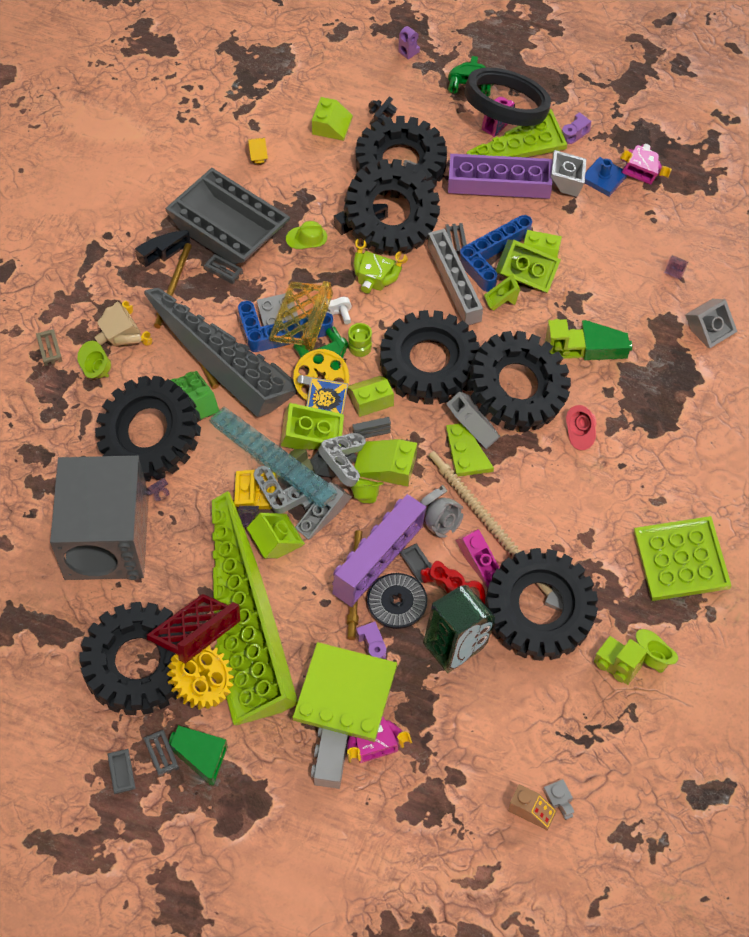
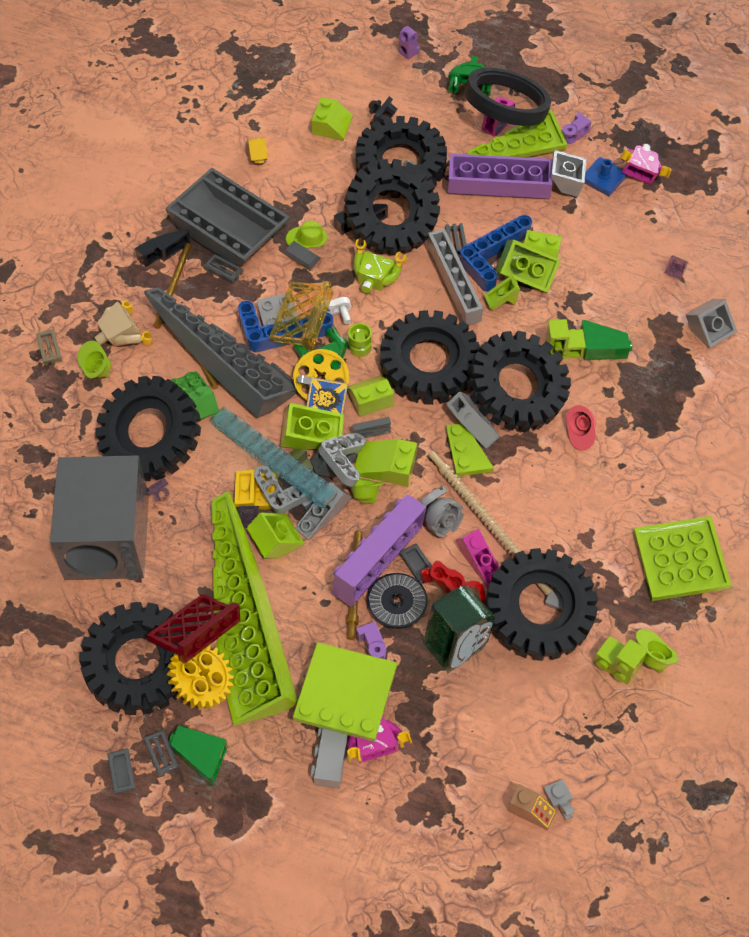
(302, 255): none -> dark grey tile

